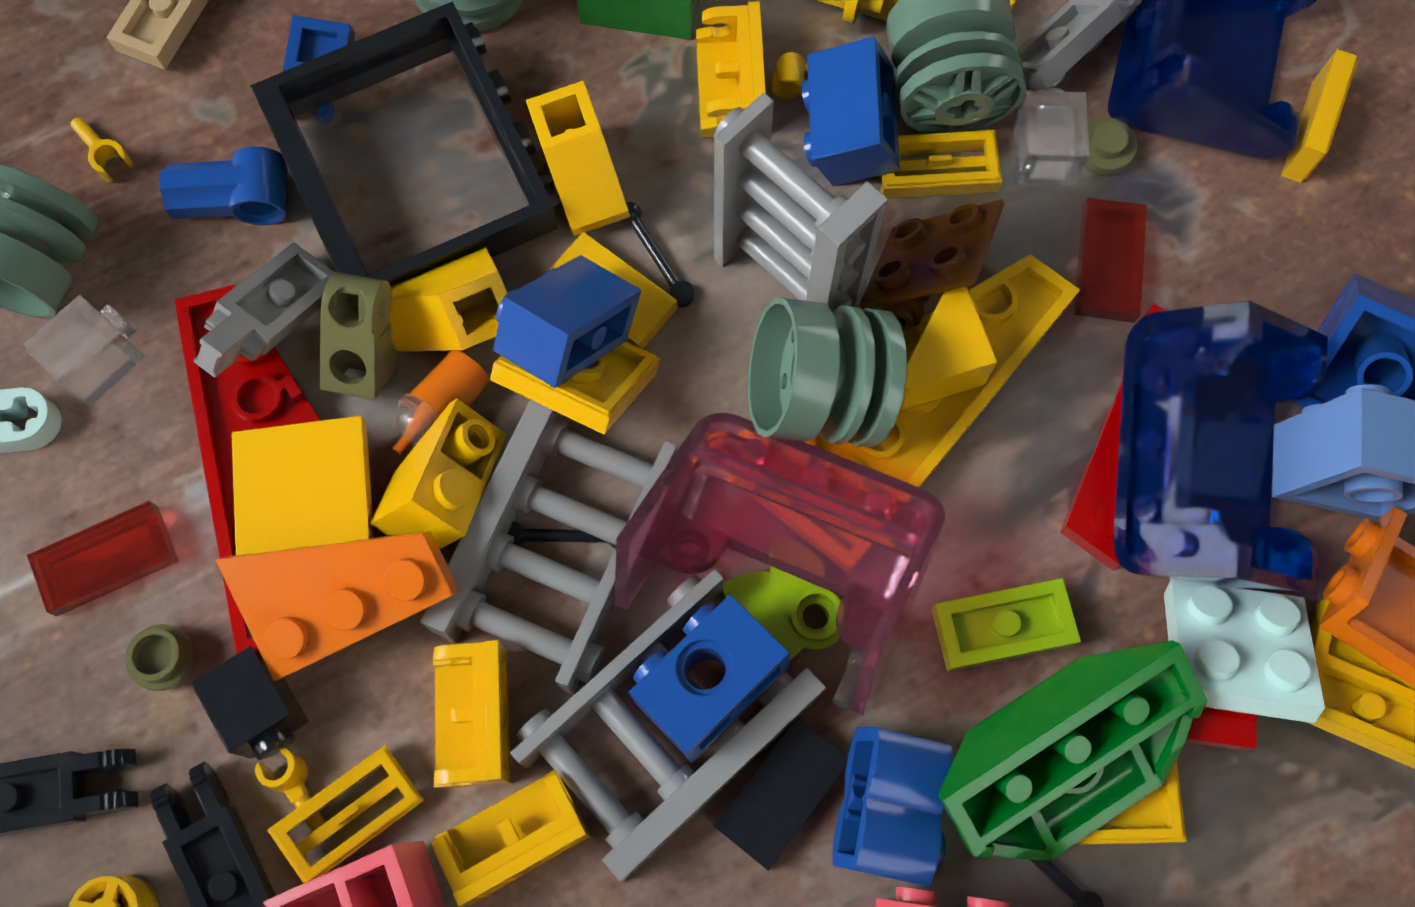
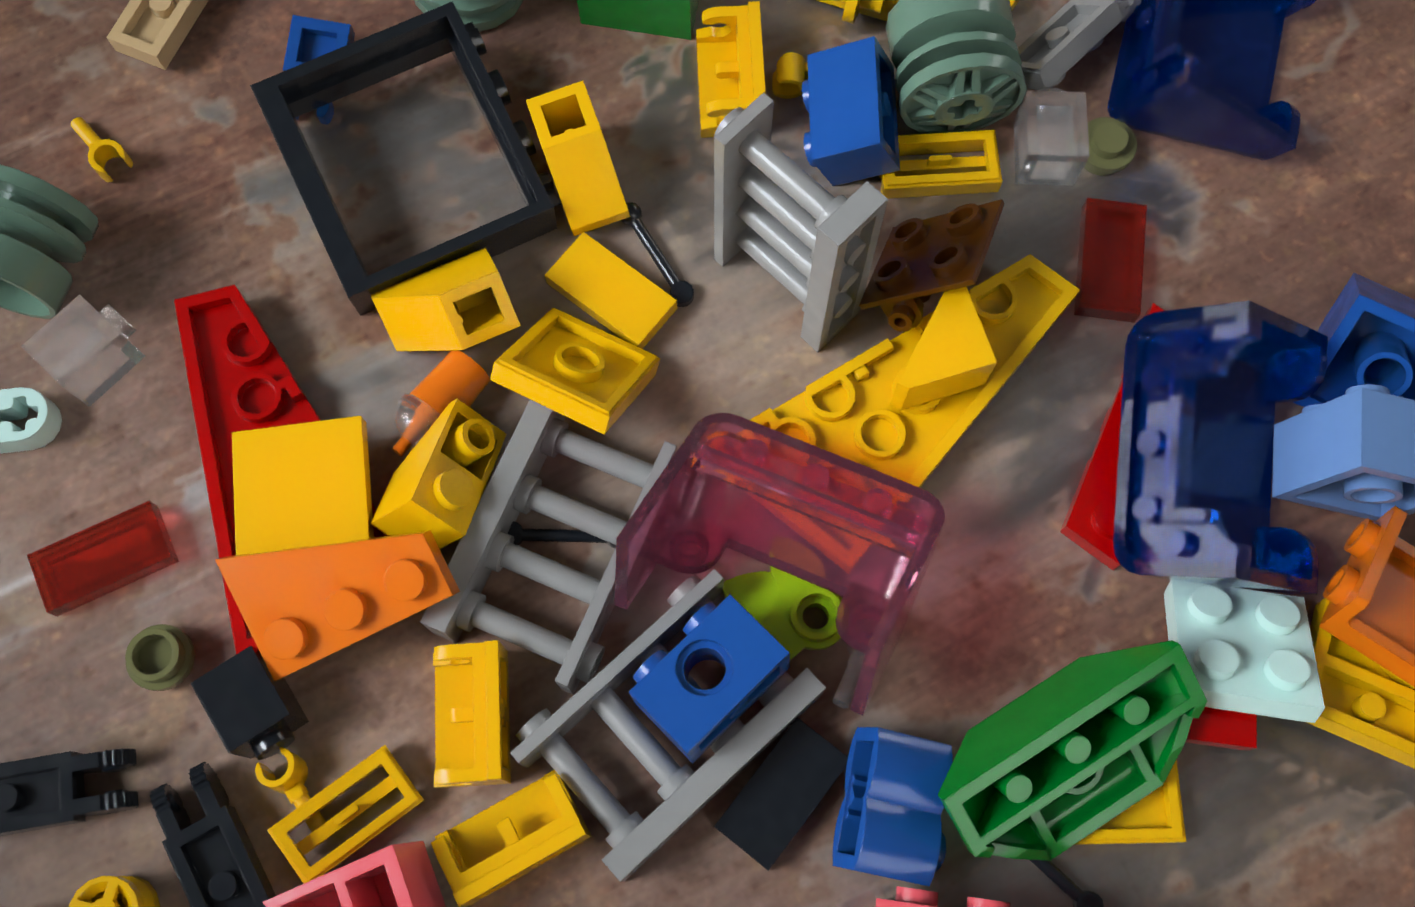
(247, 187): blue piece -> none
(263, 309): light grey hinge -> none
(356, 335): olive leg -> none
(565, 320): blue brick -> none
(826, 373): sand green wheel -> none
(1005, 624): lime plate -> none
(1320, 115): yellow tile -> none

